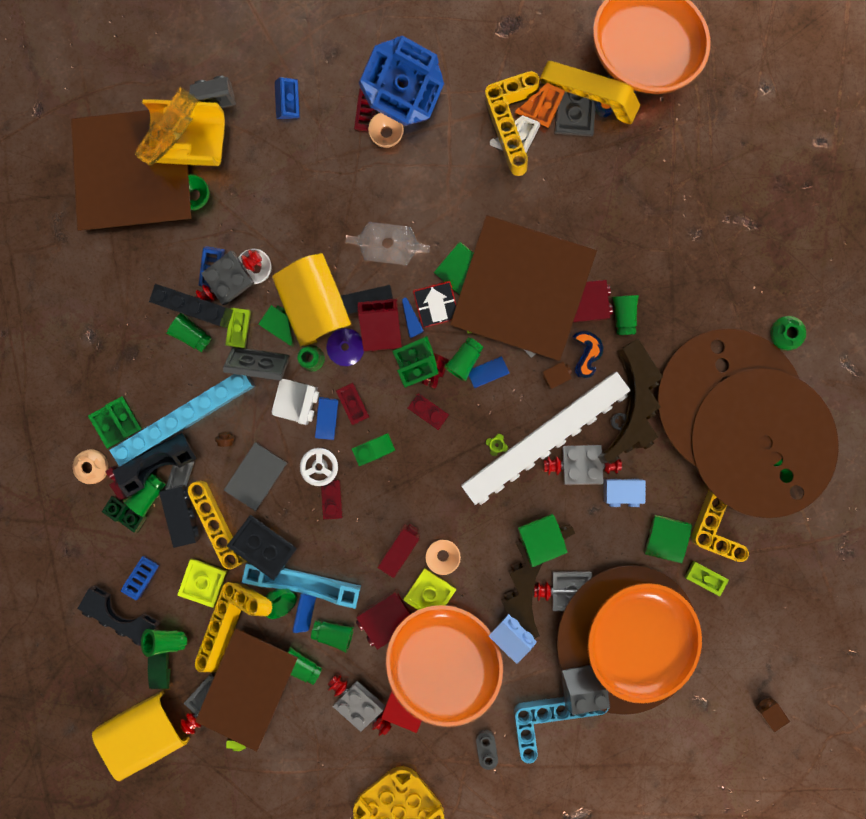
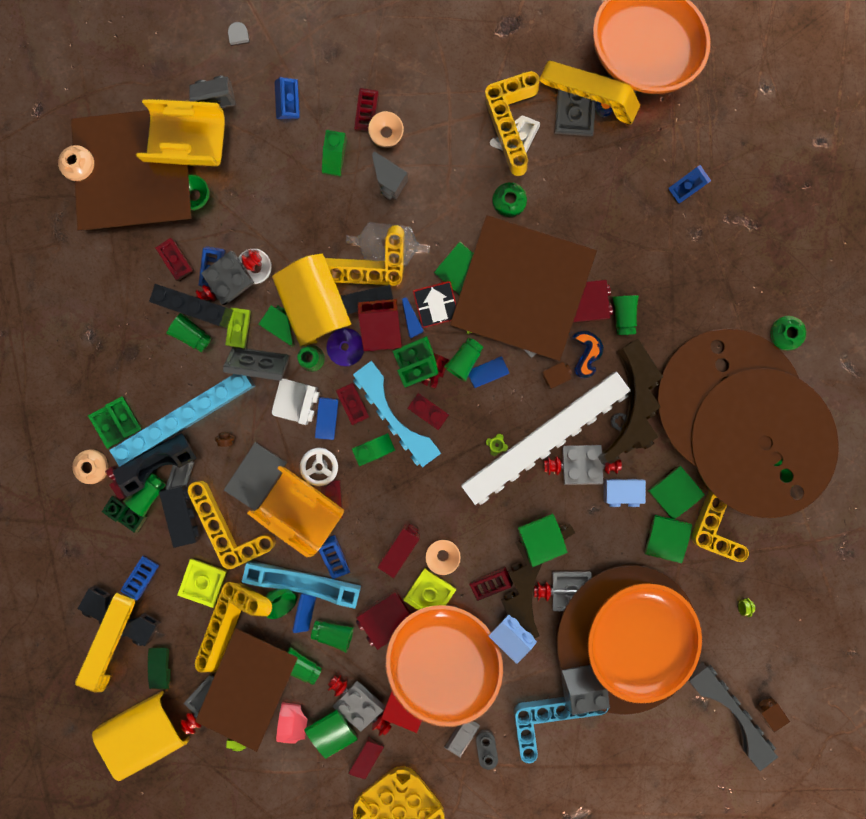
(81, 168): none -> light nougat piece
(93, 670): none -> yellow beam
(159, 642): green plant -> none
(172, 125): clear yellow slope -> none
(174, 259): none -> dark red plate
(238, 33): none -> light grey tile
(262, 547): black tile -> none
(291, 723): none -> coral slope
(298, 513): none -> light orange piece
(331, 734): none -> green slope
(333, 152): none -> green slope
(333, 542): none -> blue slope
(366, 266): none -> yellow beam
(366, 758): none -> dark red slope
(373, 383): none -> medium azure arch
(390, 177): none -> dark grey slope
(414, 68): blue piece -> none
(461, 738): none -> light grey tile
(488, 578): none -> dark red slope
(509, 209): none -> green piece
(542, 105): orange wing -> none
(676, 492): none -> green slope
(689, 184): none -> blue slope
(706, 578): lime plate -> none
(746, 607): none -> lime plate
(754, 745): none -> dark grey arch

